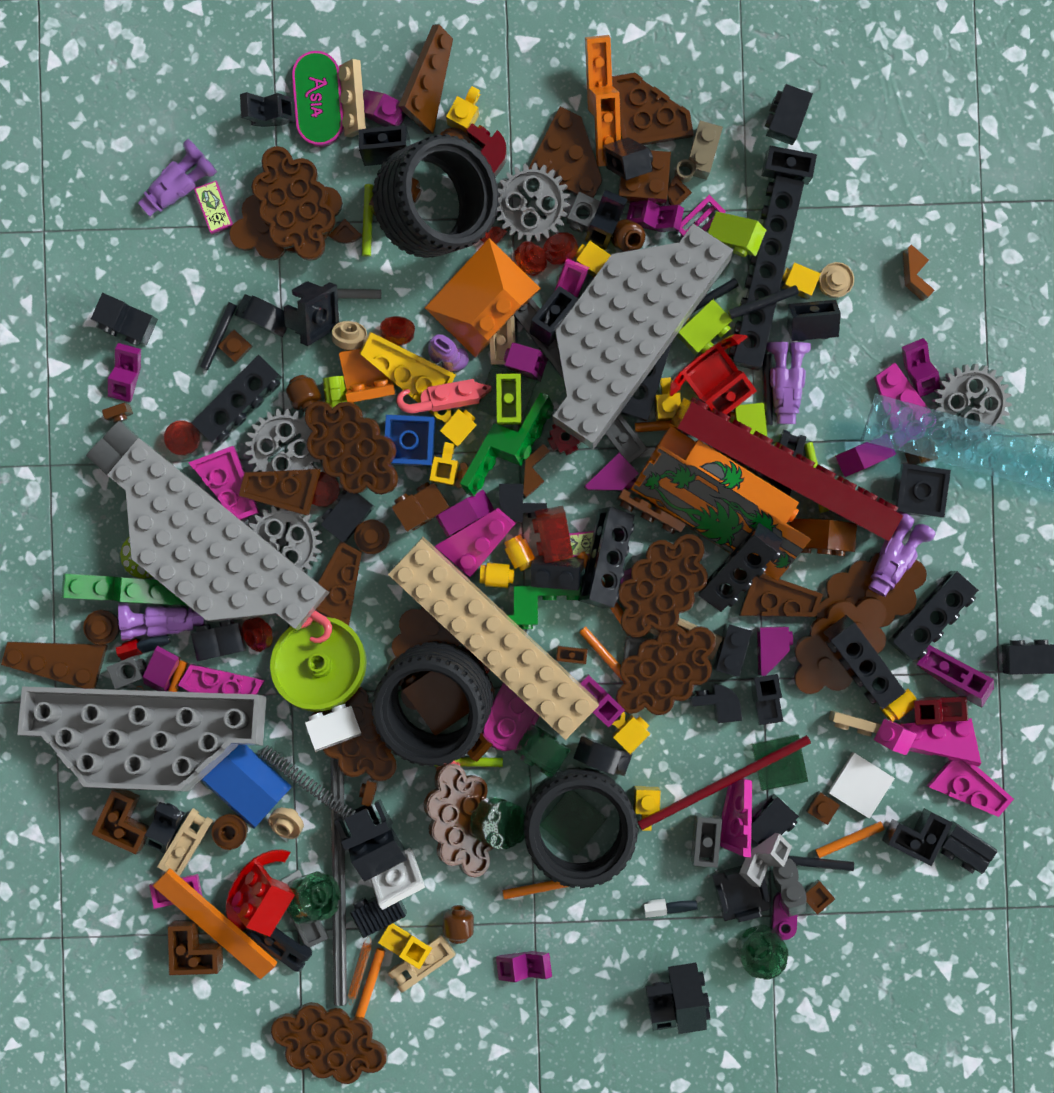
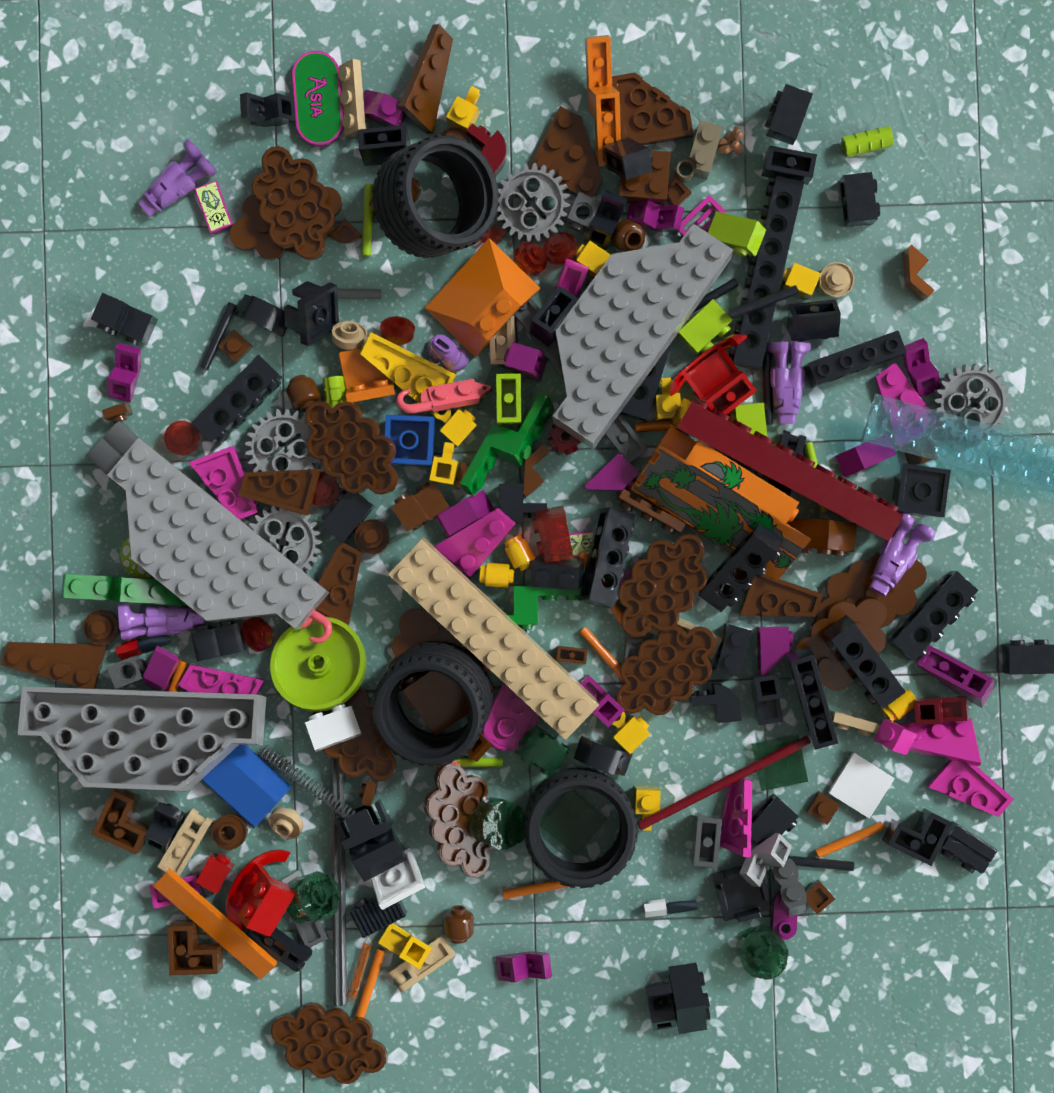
(215, 872): none -> red brick
(731, 142): none -> nougat plant
(812, 697): none -> black brick
(854, 359): none -> black brick
(859, 199): none -> black brick
(867, 141): none -> lime axle

